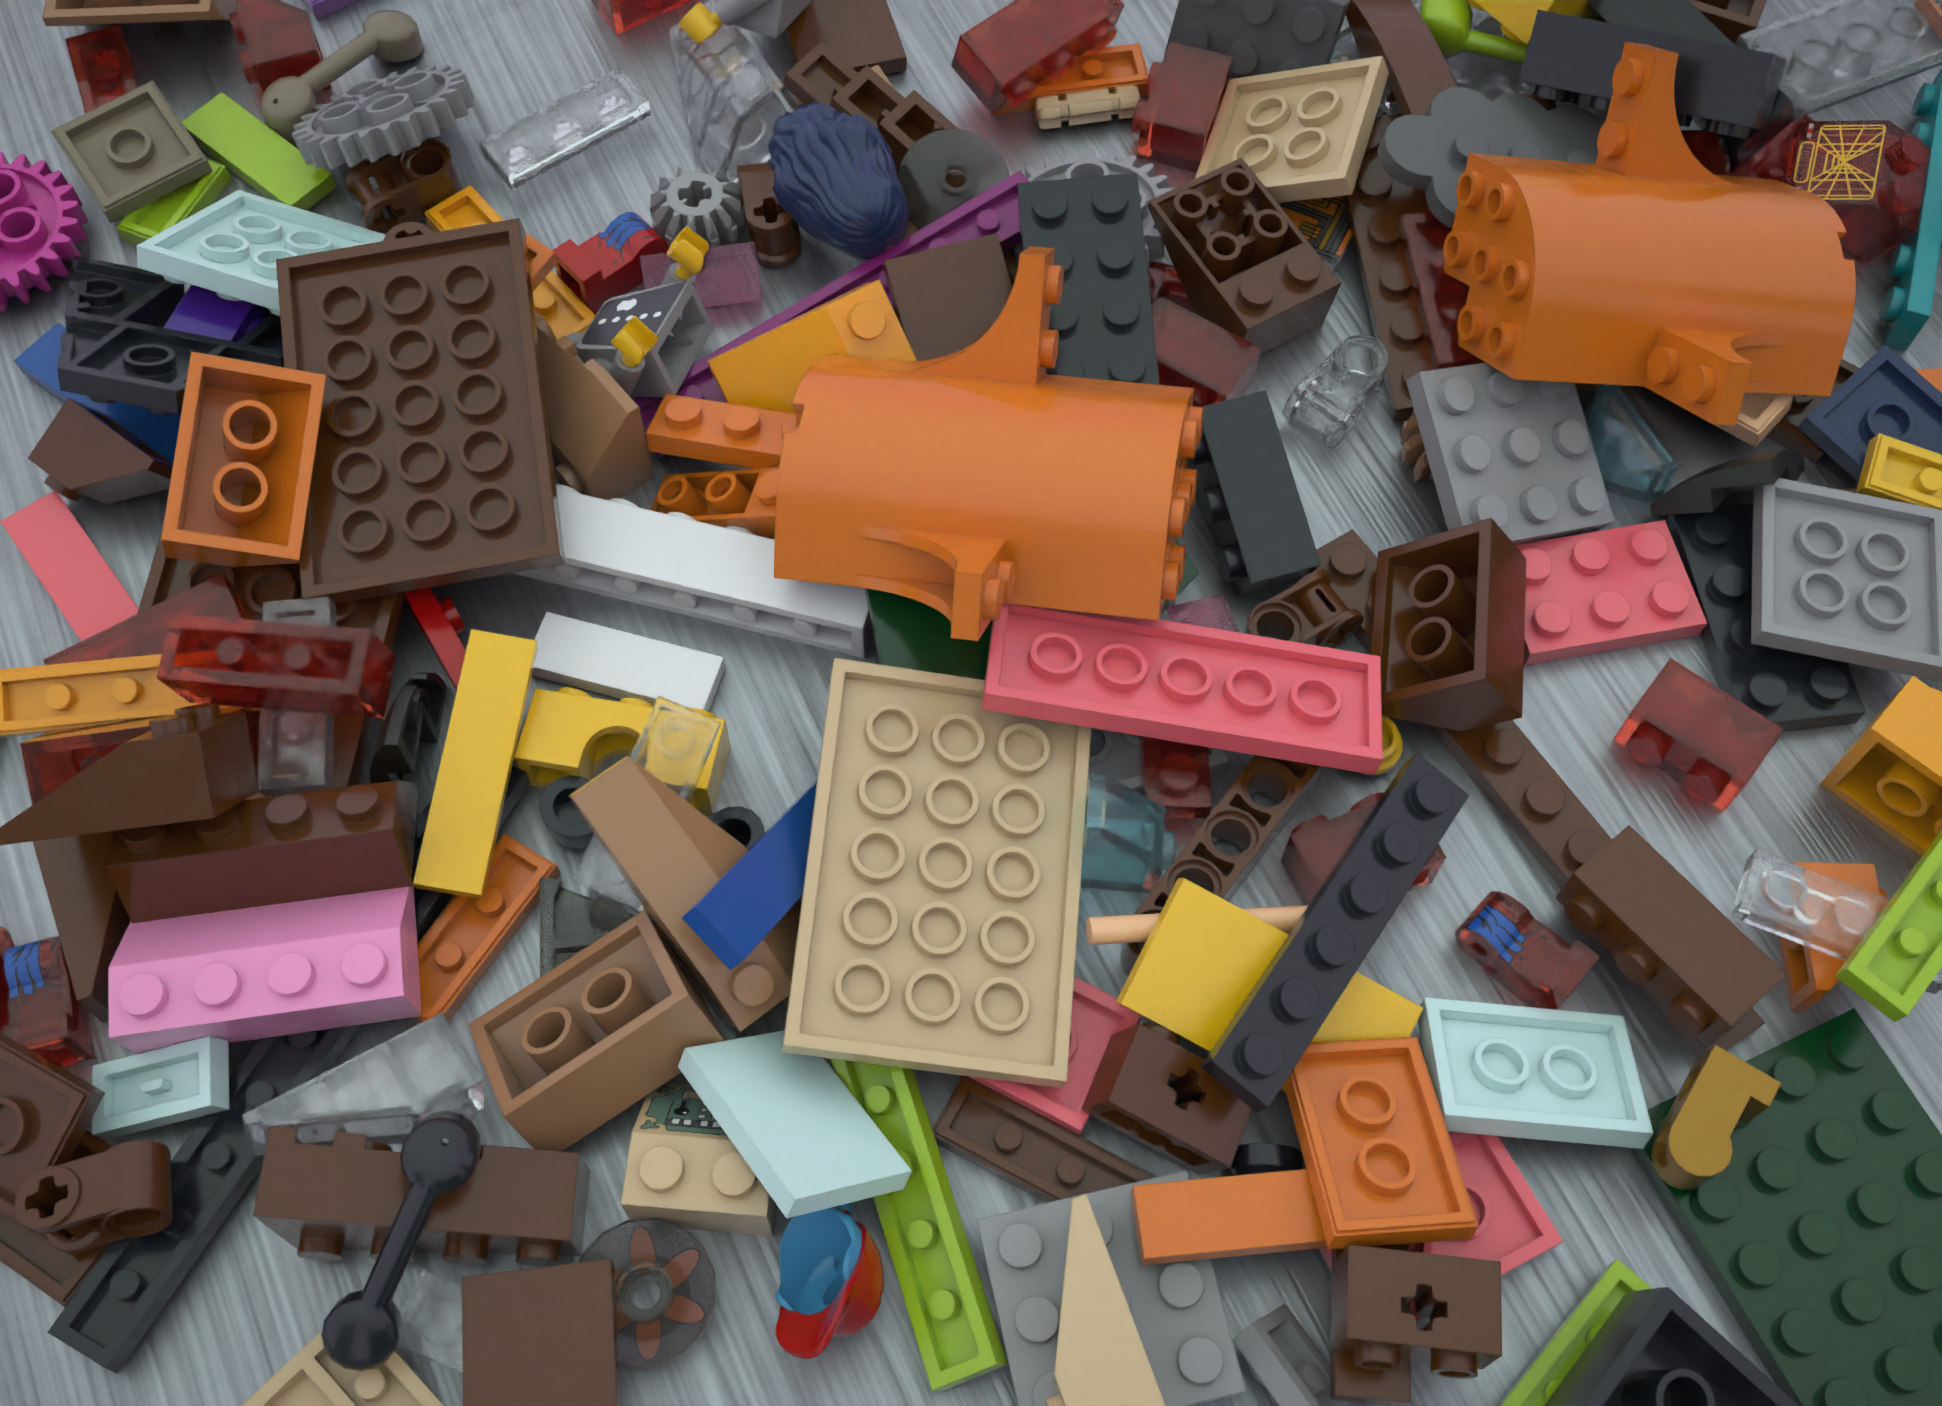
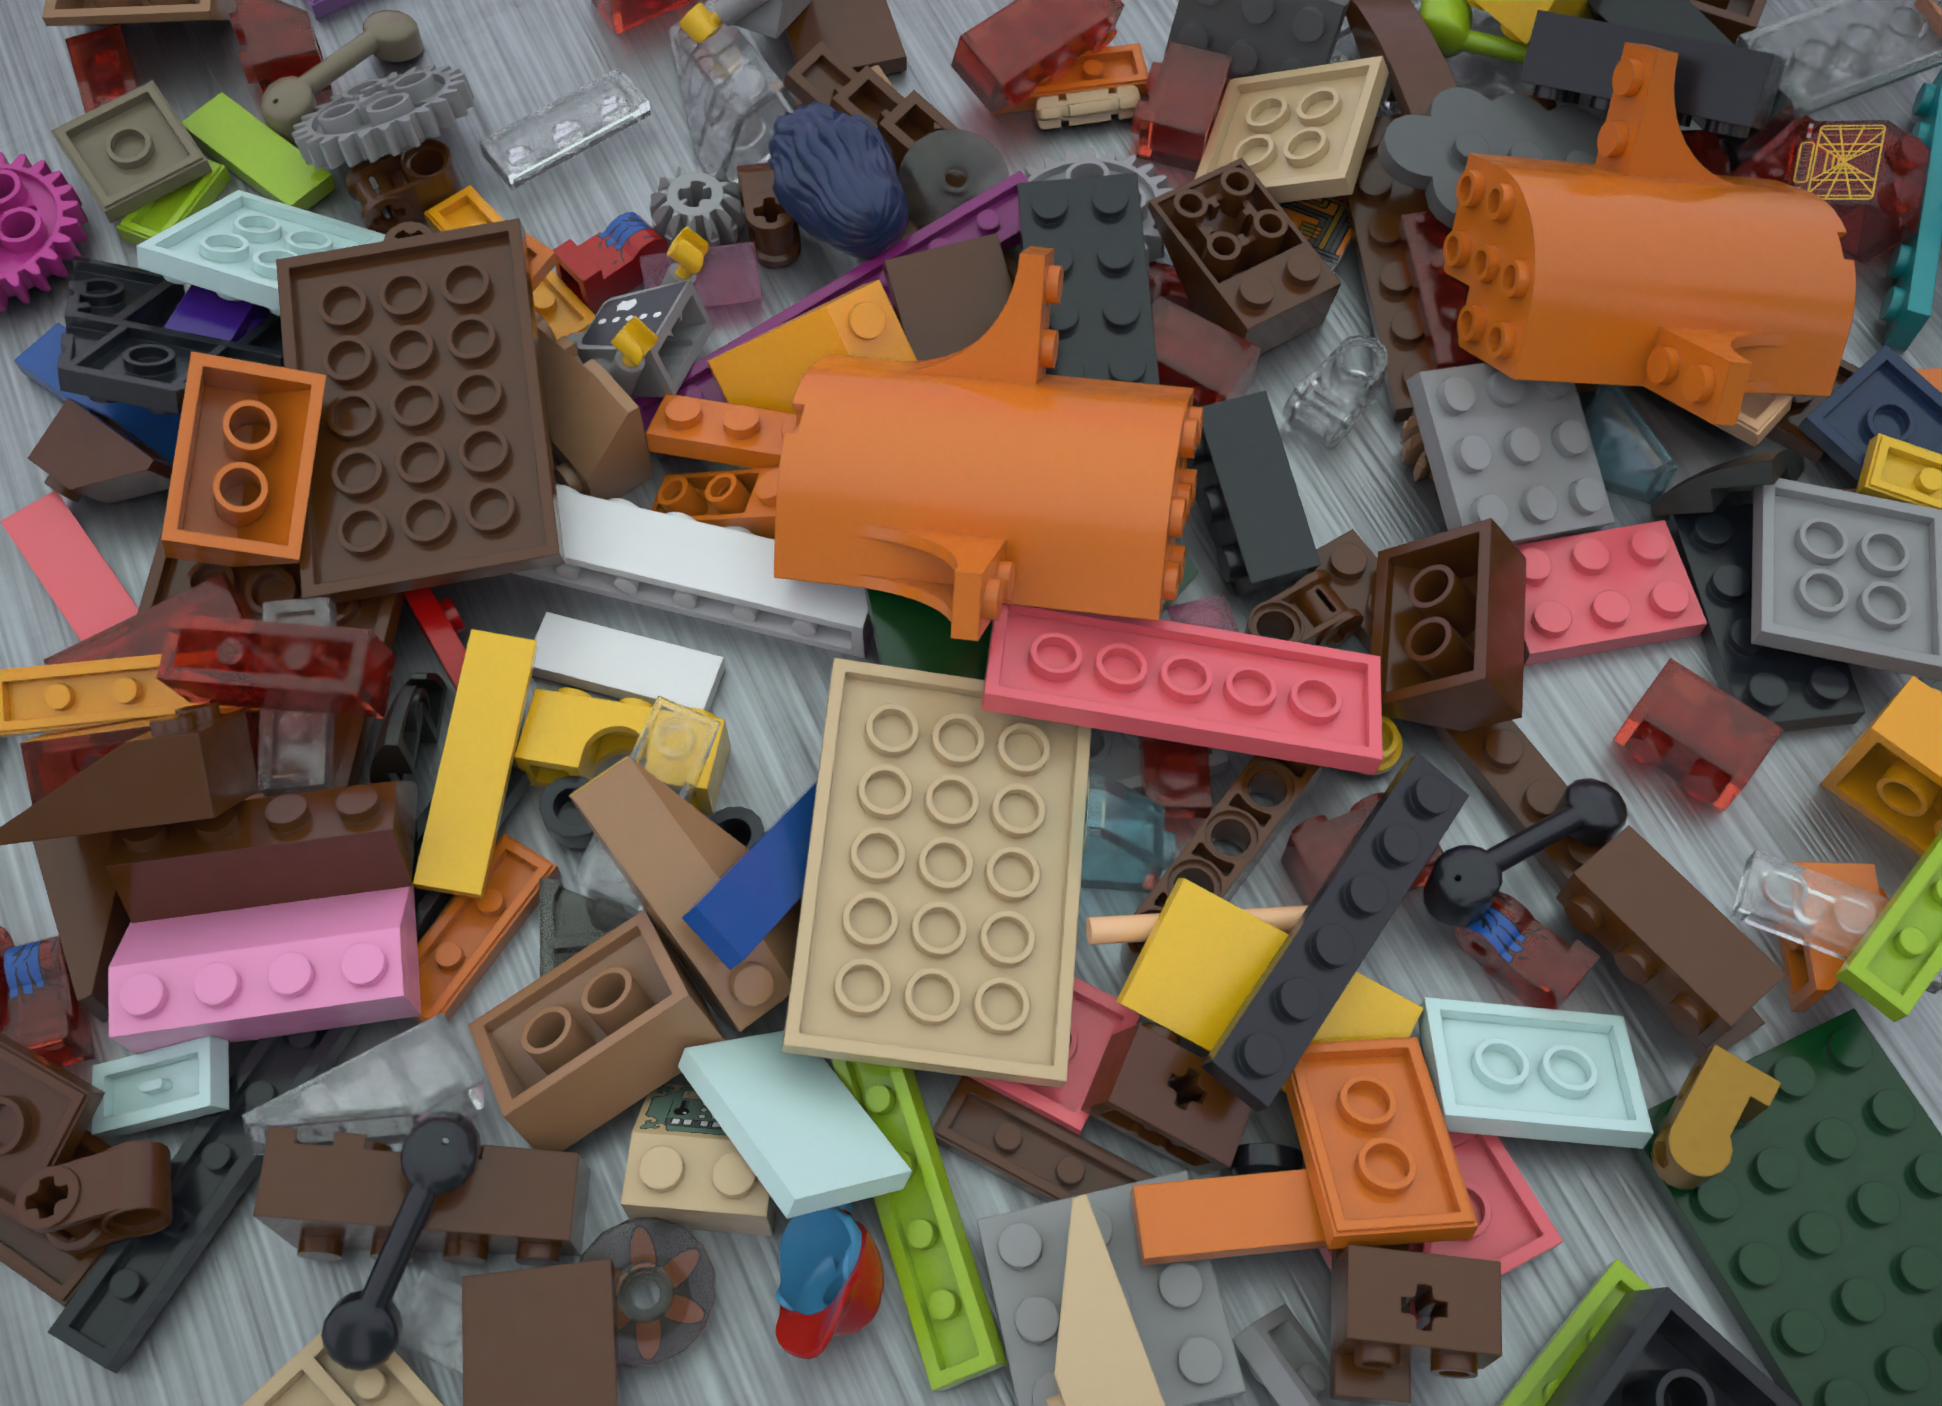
(1470, 877): none -> black piece

